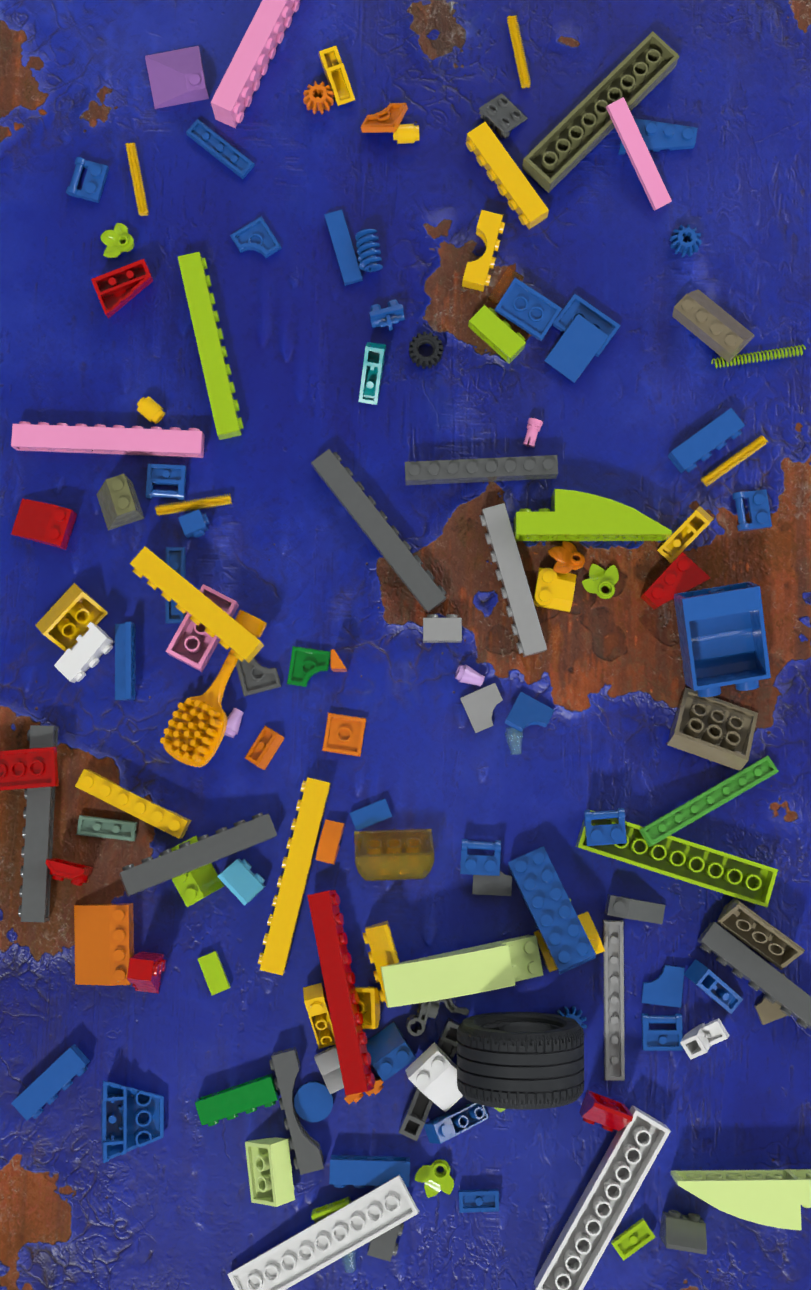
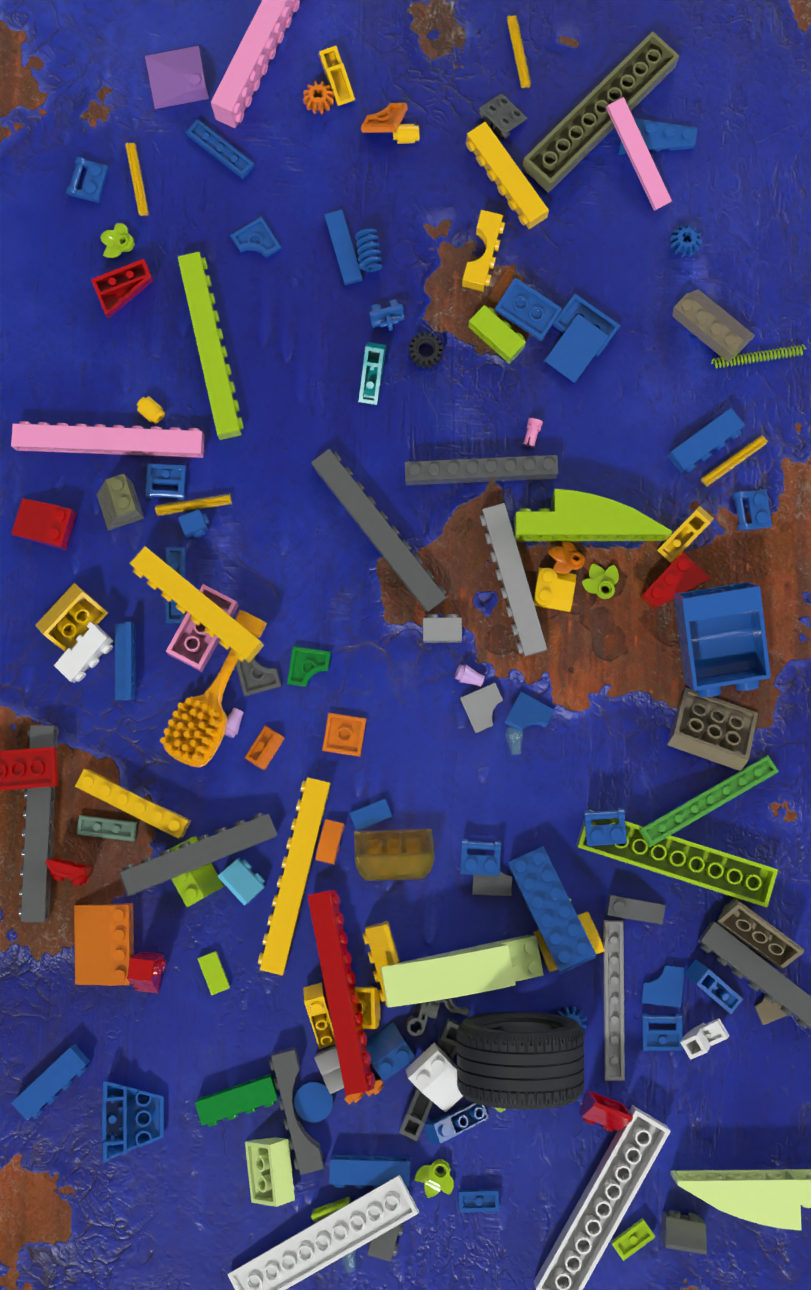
(336, 663): orange slope -> none

